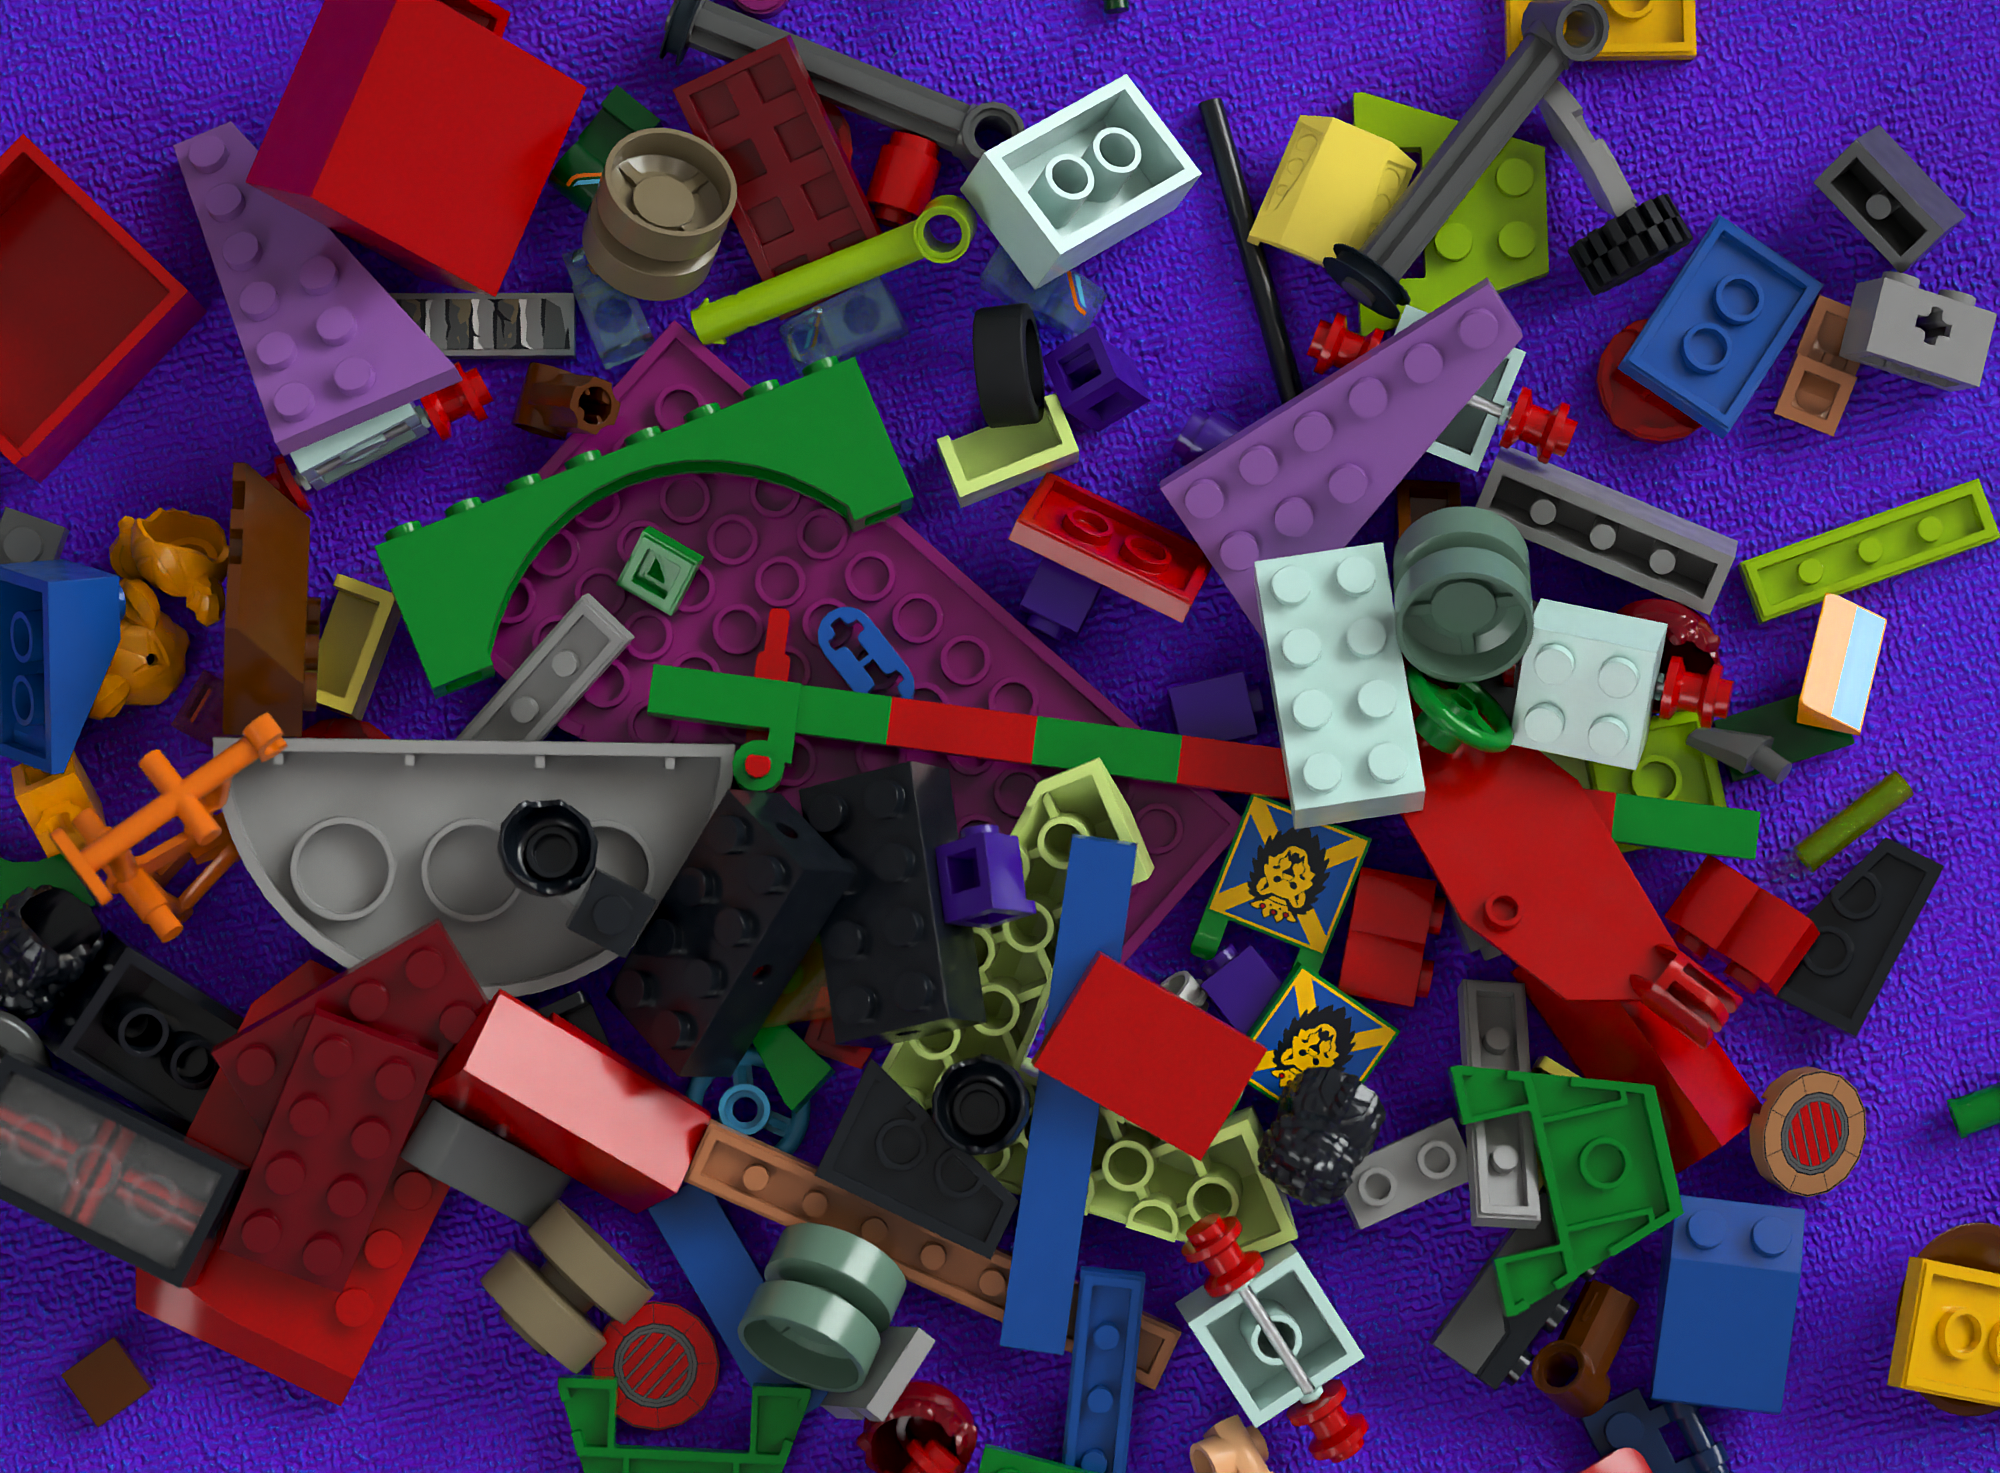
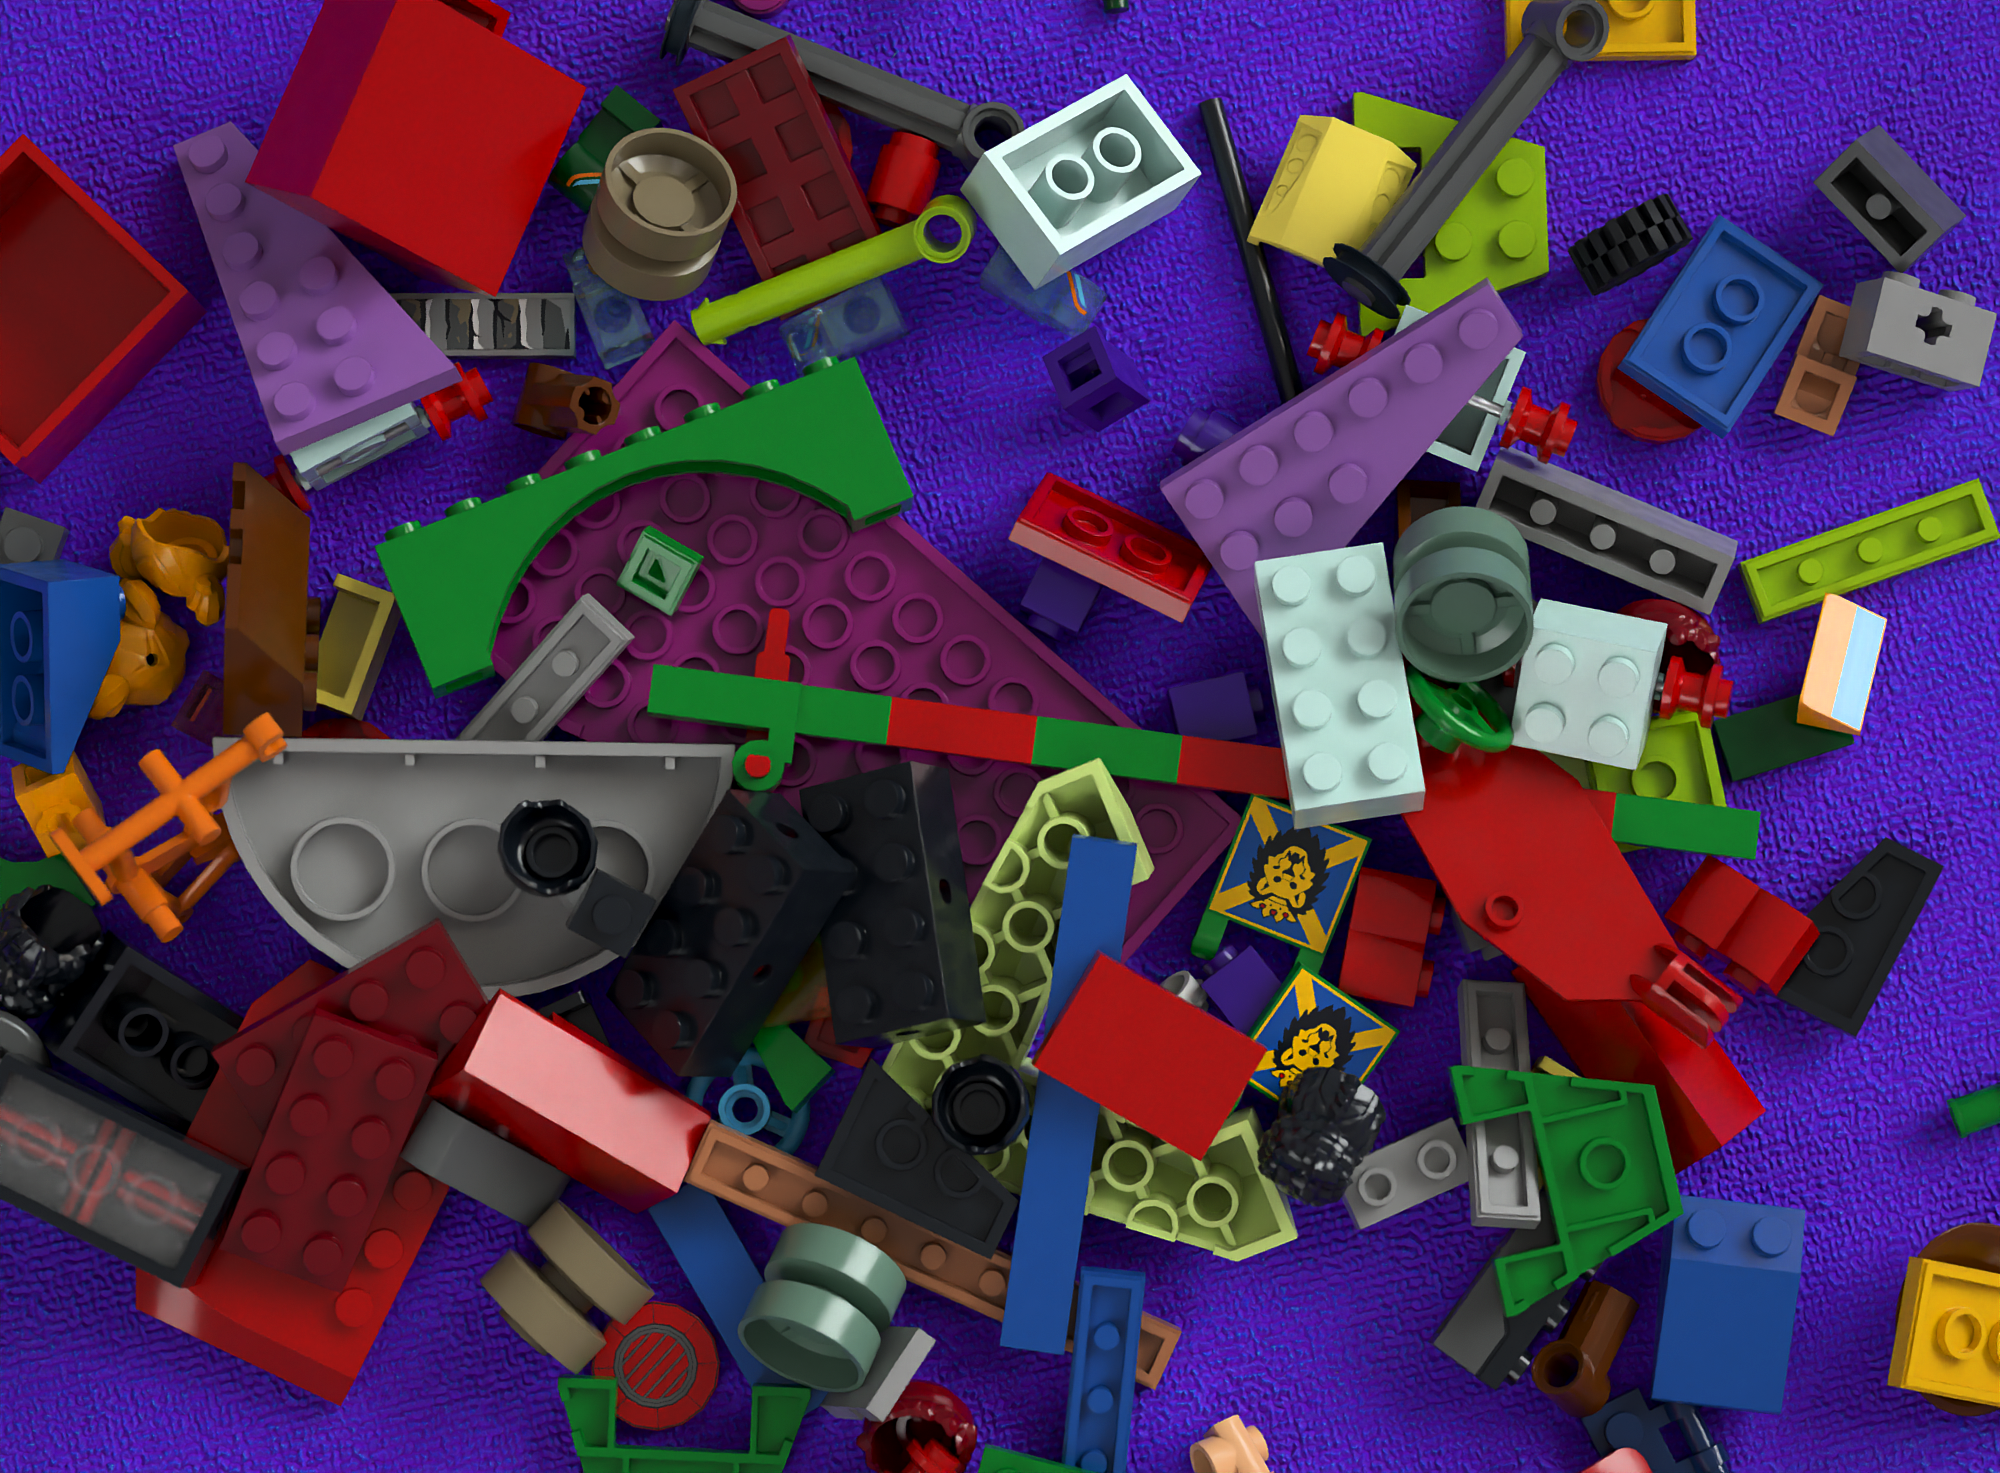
(107, 1381): reddish brown tile -> none
(874, 644): blue beam -> none
(982, 878): dark purple brick -> none
(1008, 365): black tyre -> none
(1008, 456): yellowish green panel -> none
(1273, 1336): light aqua brick -> none
(1589, 155): light grey tile -> none
(1741, 751): dark grey bar -> none
(1808, 1131): tile -> none
(1853, 821): clear neon green piece -> none

